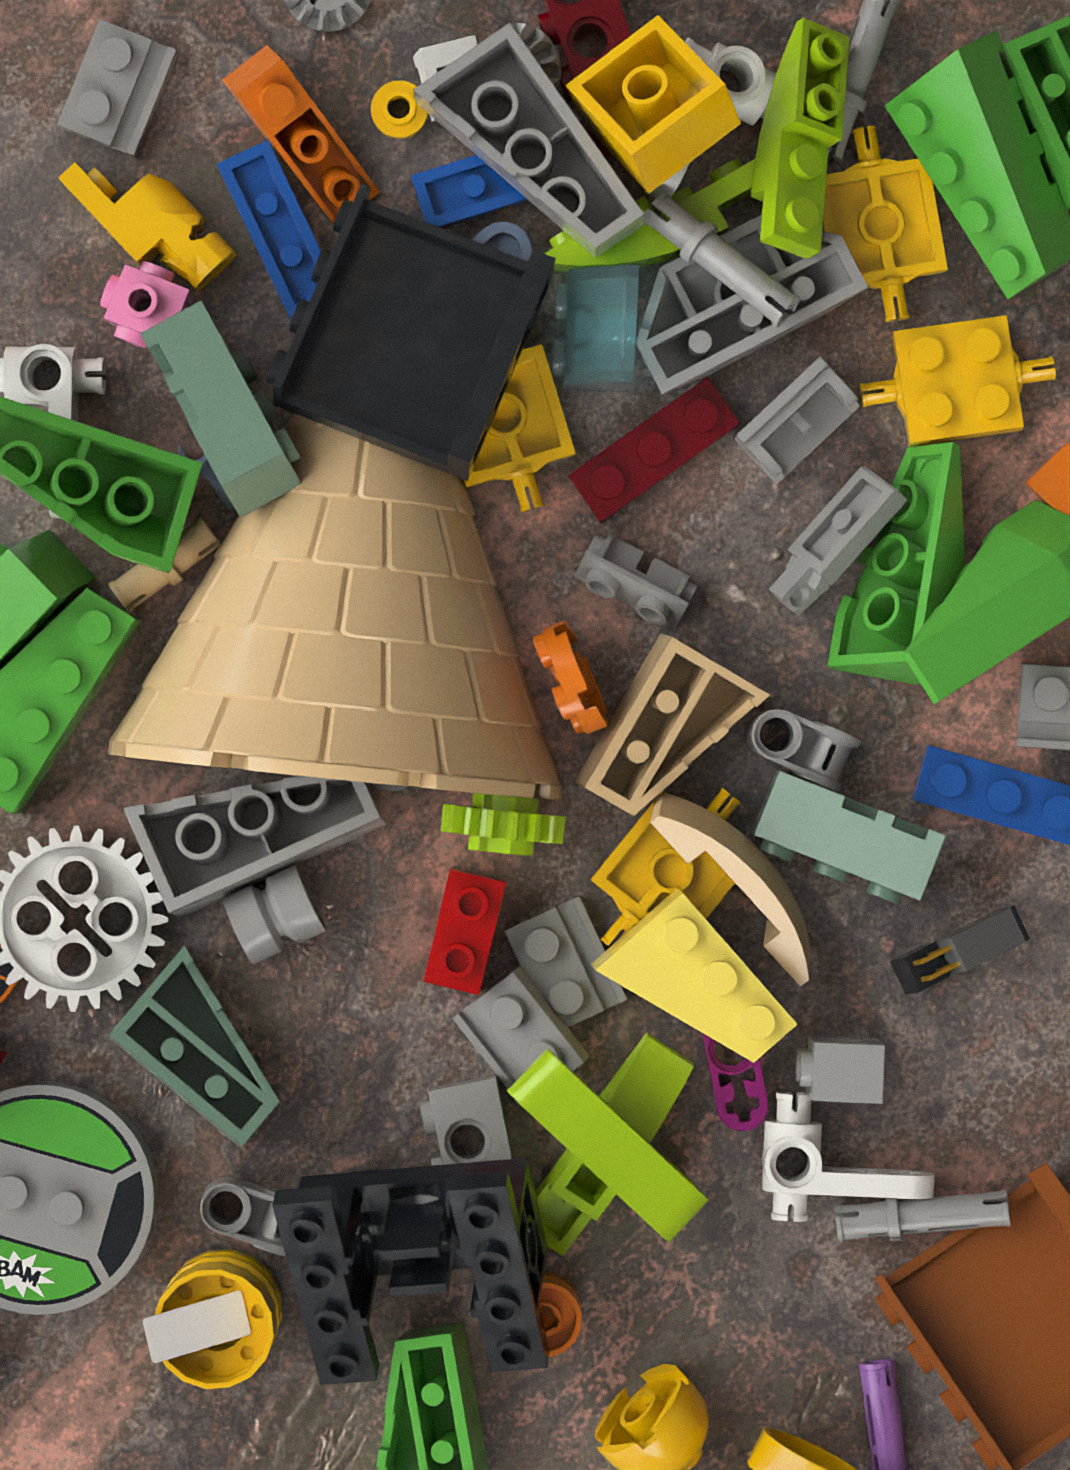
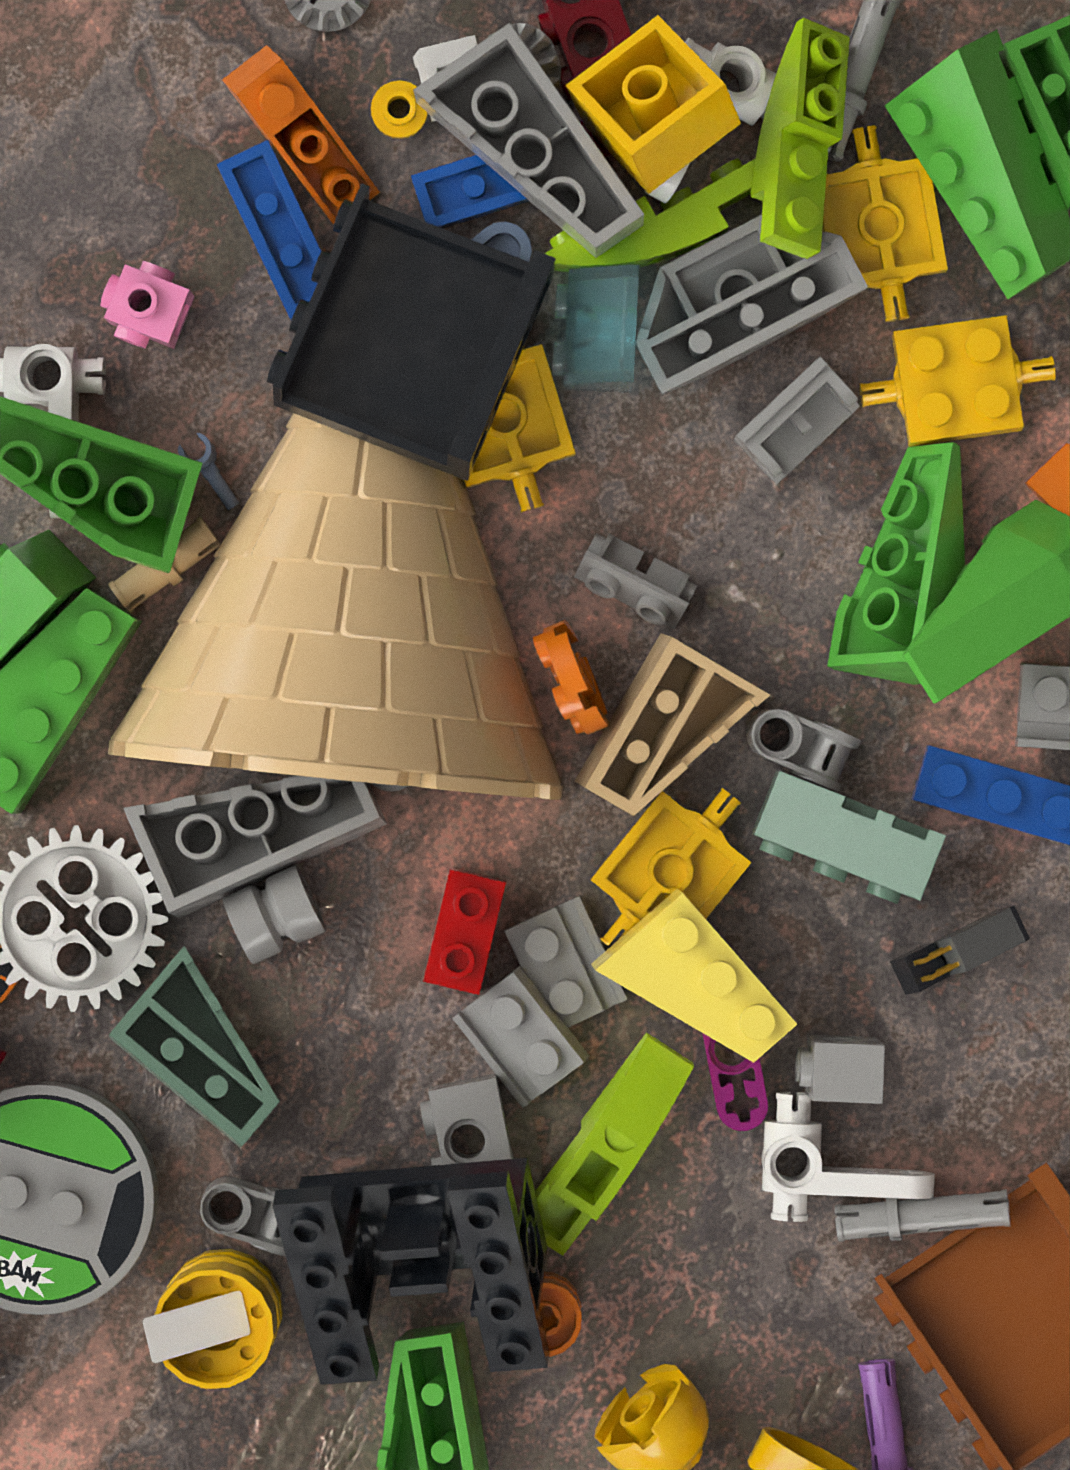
(117, 88): light grey plate -> none
(153, 221): yellow plate -> none
(223, 410): sand green wedge -> none
(503, 824): lime gear -> none
(608, 1145): lime beam -> none
(653, 450): dark red plate -> none
(695, 830): tan slope -> none
(702, 244): light grey pin -> none
(836, 538): light grey hinge -> none

